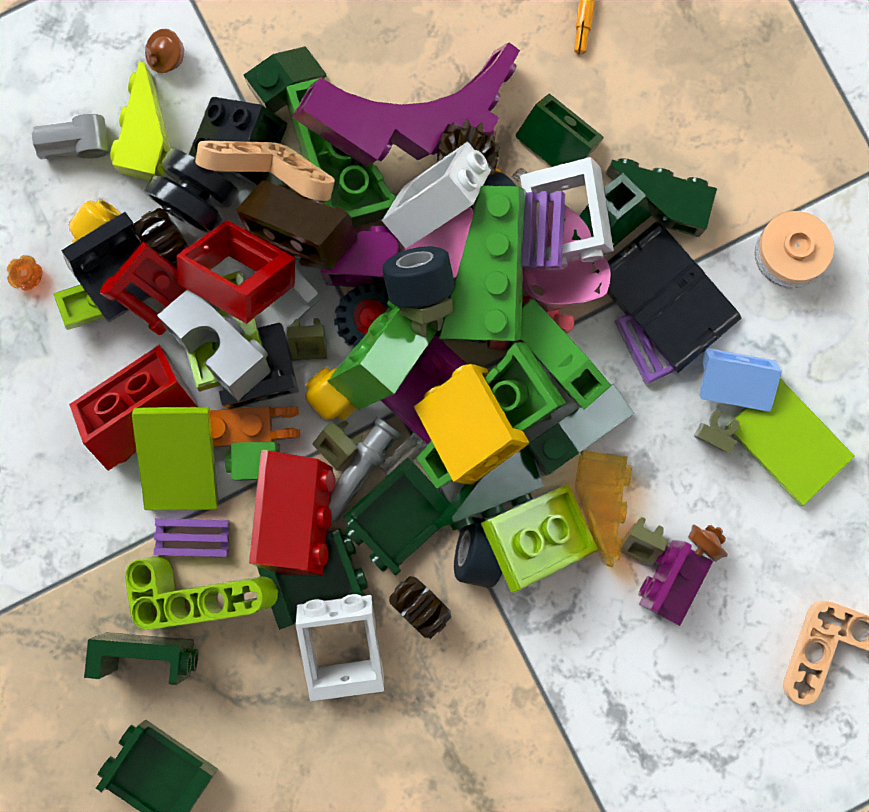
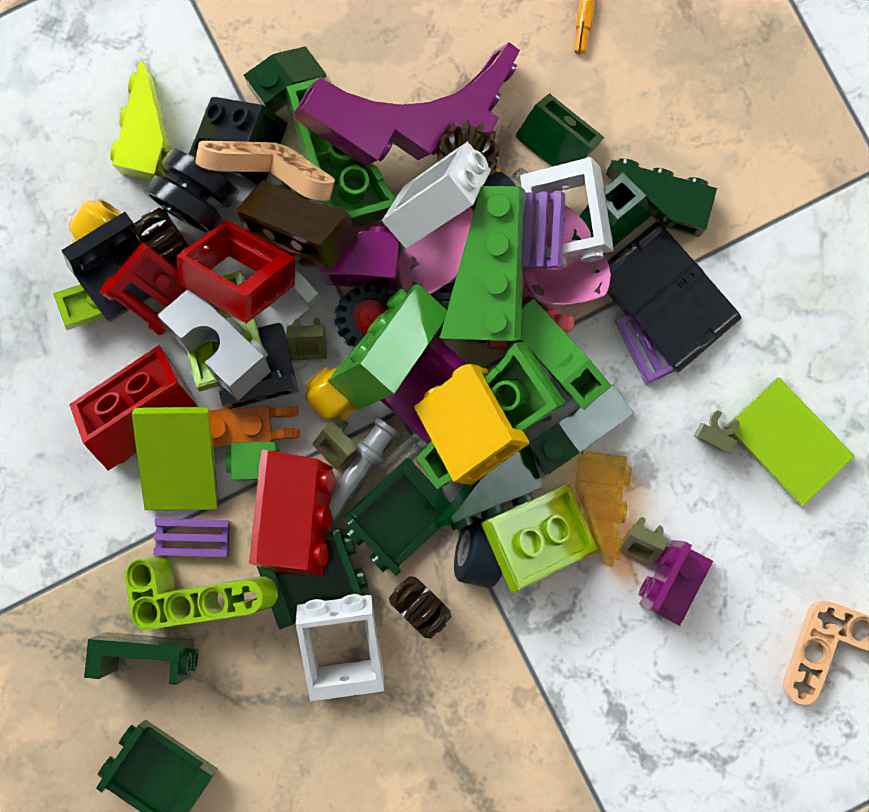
(33, 275): clear orange plate -> none
(81, 137): light grey piece -> none
(164, 51): dark orange hat -> none
(418, 277): black wheel -> none
(431, 314): olive tile -> none
(708, 542): dark orange hat -> none
(739, 379): light blue panel -> none
(794, 249): light nougat piece -> none

